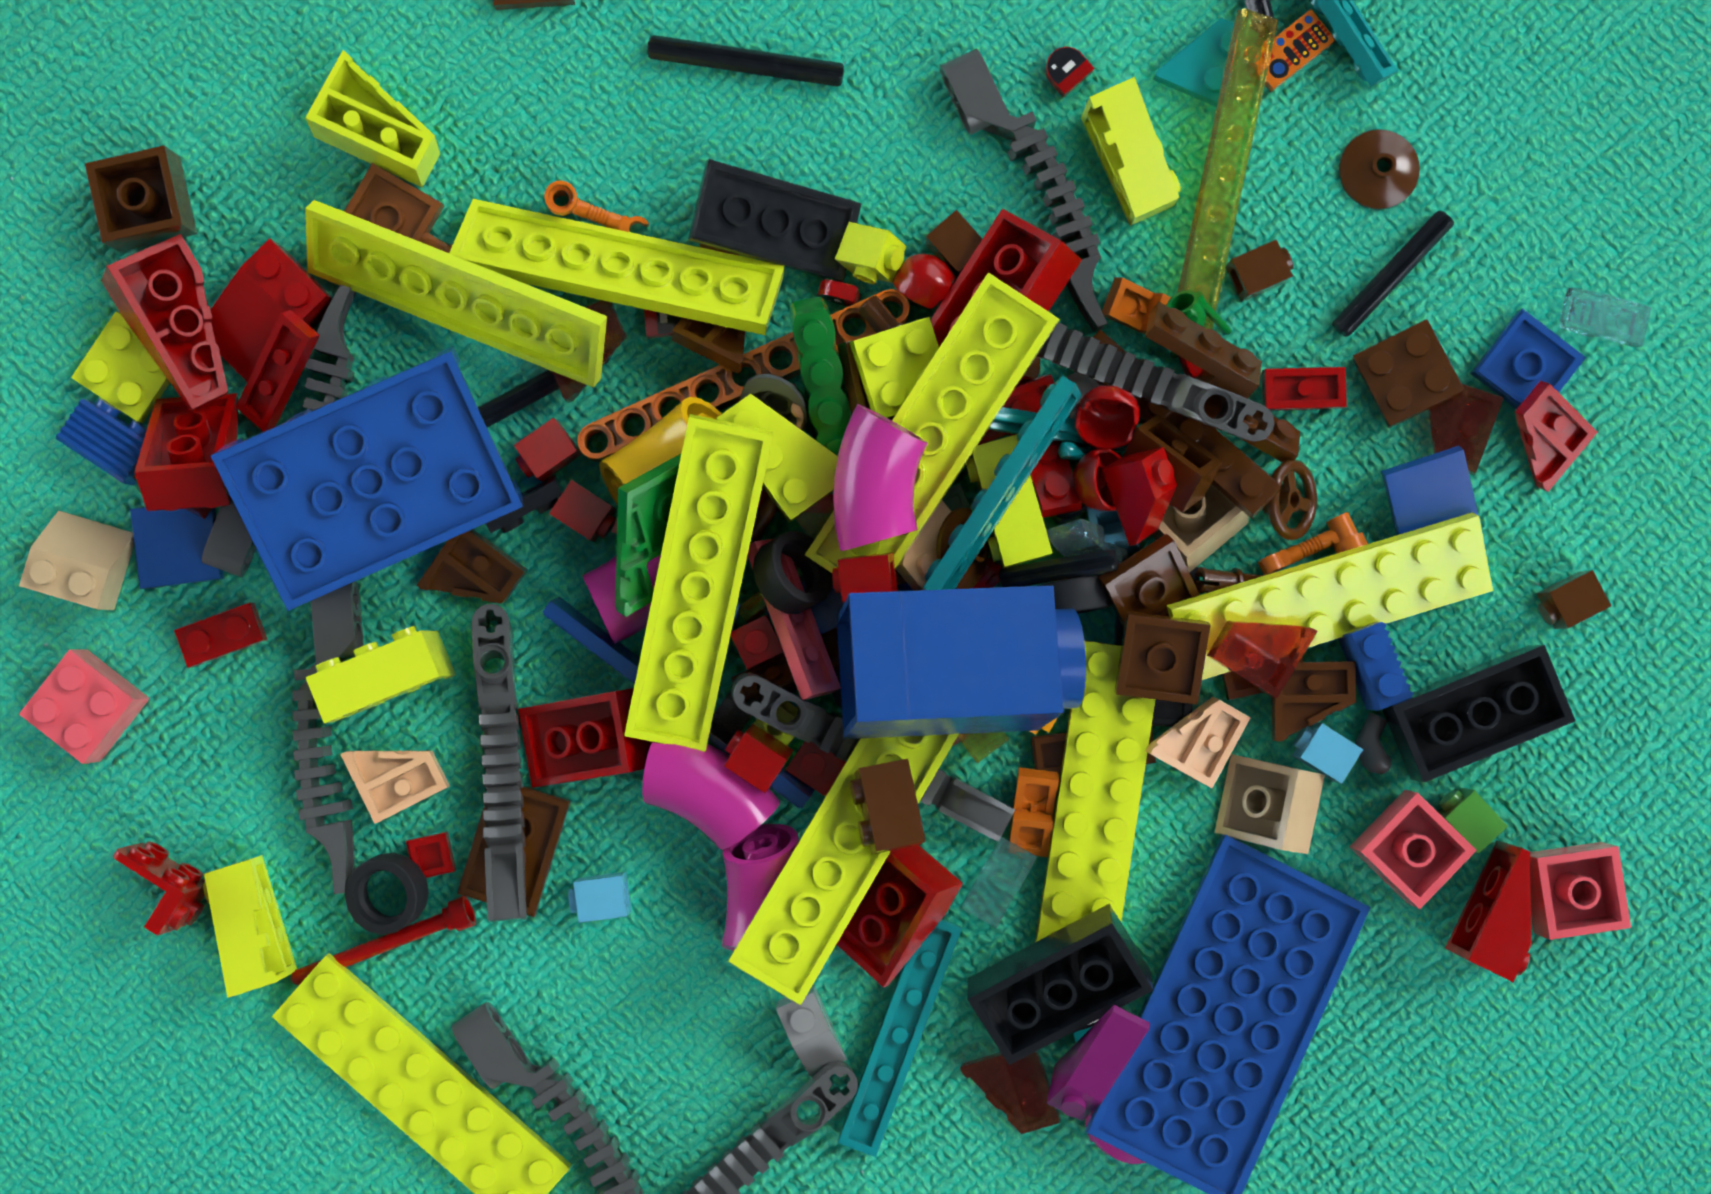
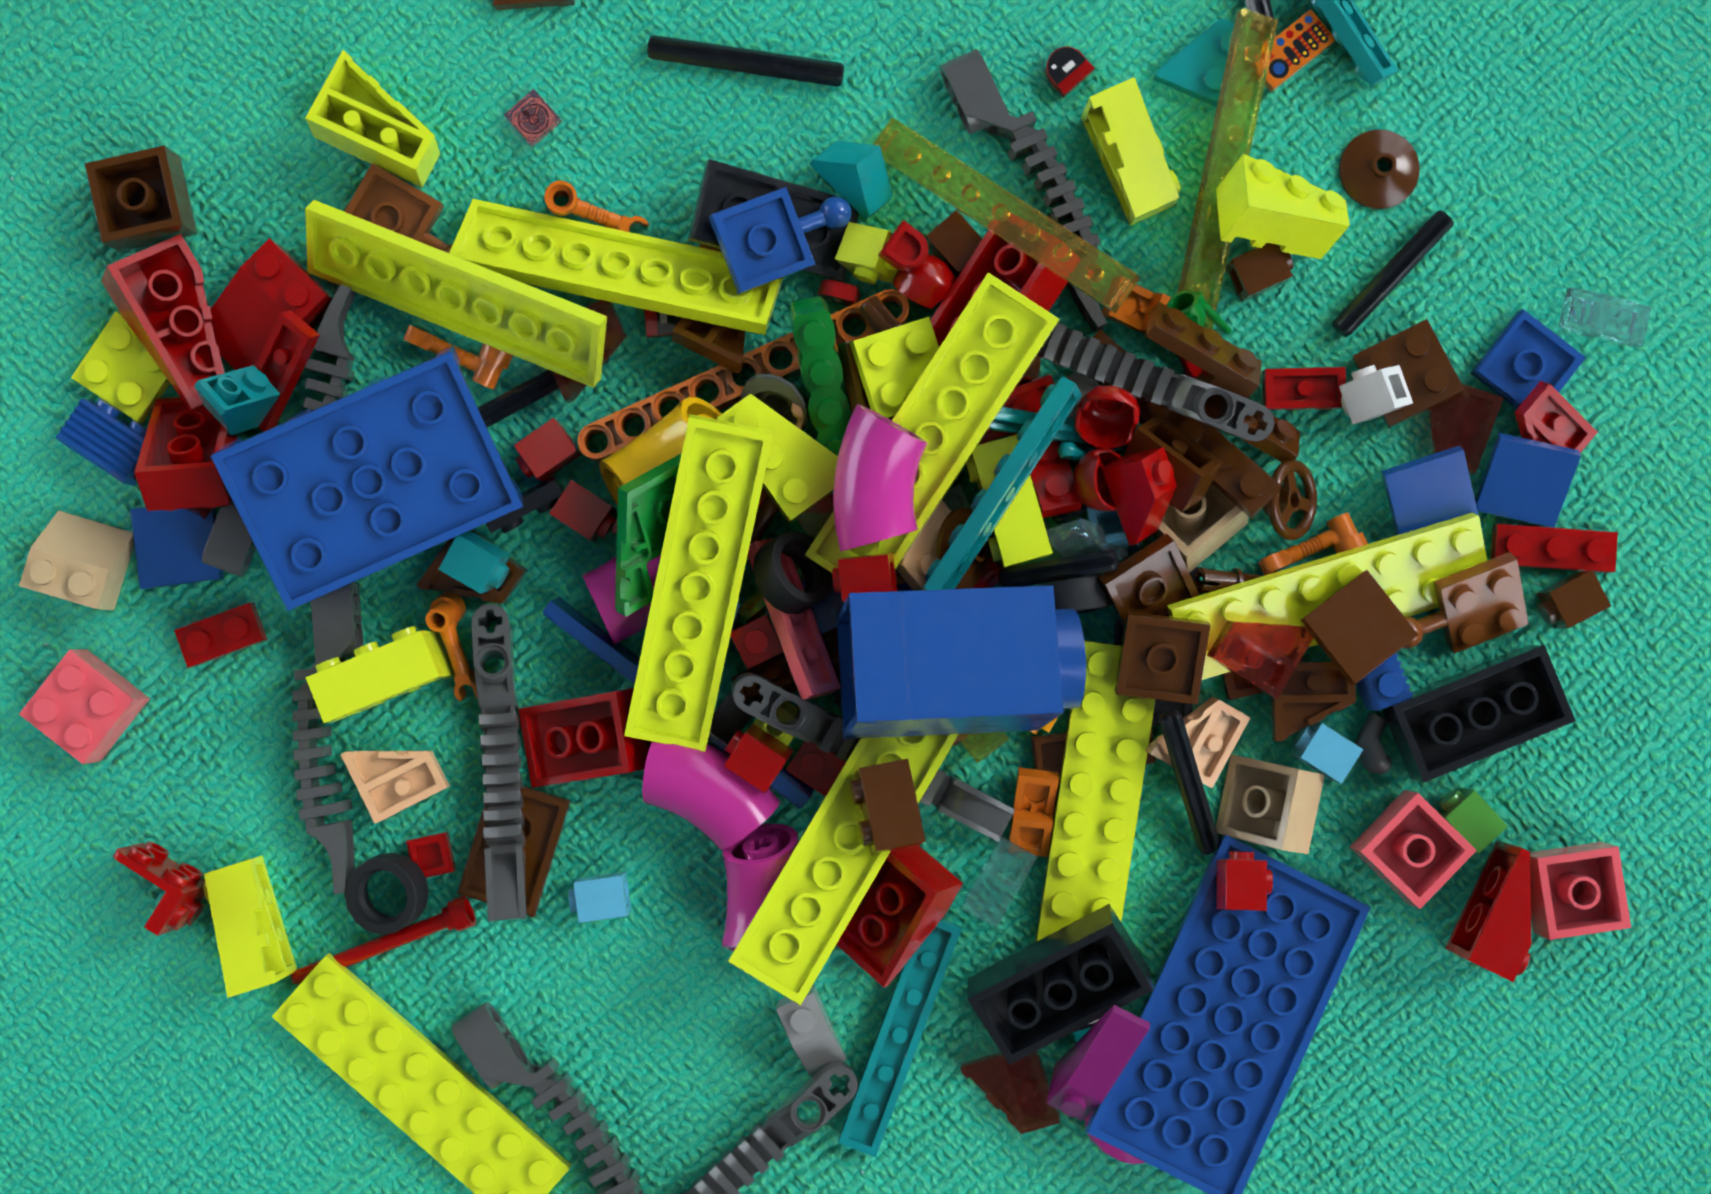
(238, 398): none -> teal slope
(443, 618): none -> orange brick
(476, 562): none -> teal brick
(486, 365): none -> orange brick
(532, 118): none -> clear pink tile
(767, 238): none -> blue plate
(856, 174): none -> teal slope
(905, 248): none -> red tile
(1007, 216): none -> clear yellow tile
(1189, 781): none -> black axle
(1243, 882): none -> red brick
(1279, 209): none -> neon yellow wedge
(1359, 627): none -> reddish brown tile
(1374, 393): none -> white brick
(1476, 604): none -> dark orange plate
(1527, 480): none -> blue tile
(1556, 547): none -> red plate

